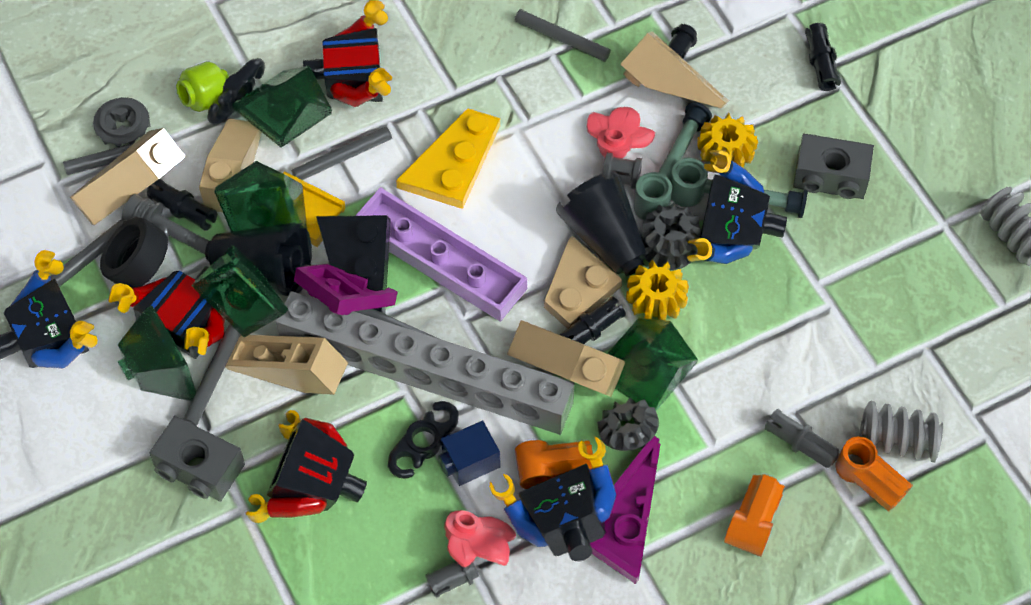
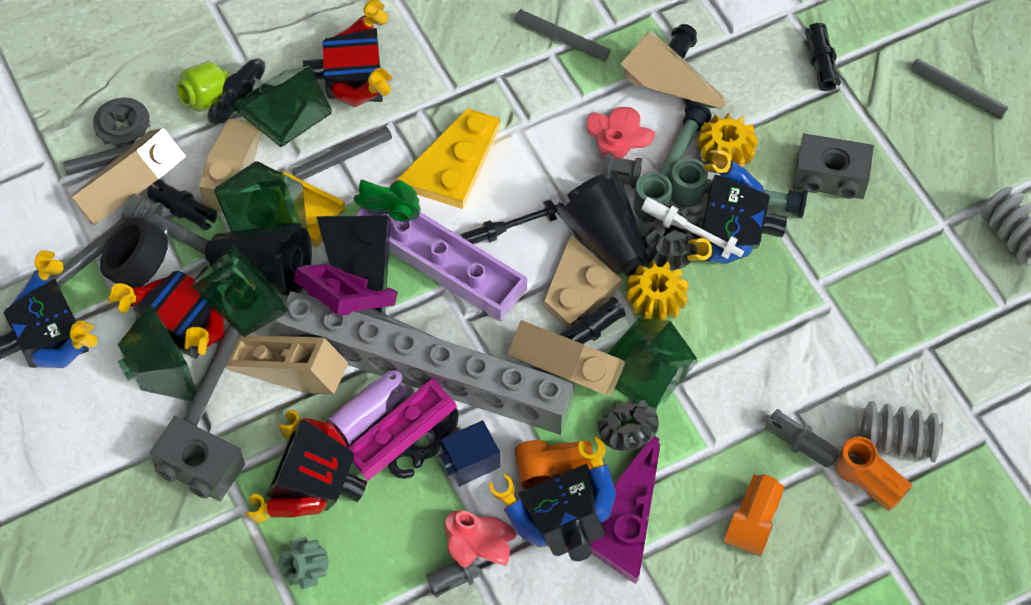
(303, 562): none -> sand green gear
(368, 407): none -> lavender piece
(397, 200): none -> green plate
(401, 428): none -> dark pink tile
(490, 230): none -> black piece
(670, 217): none -> white piece
(959, 88): none -> dark grey bar

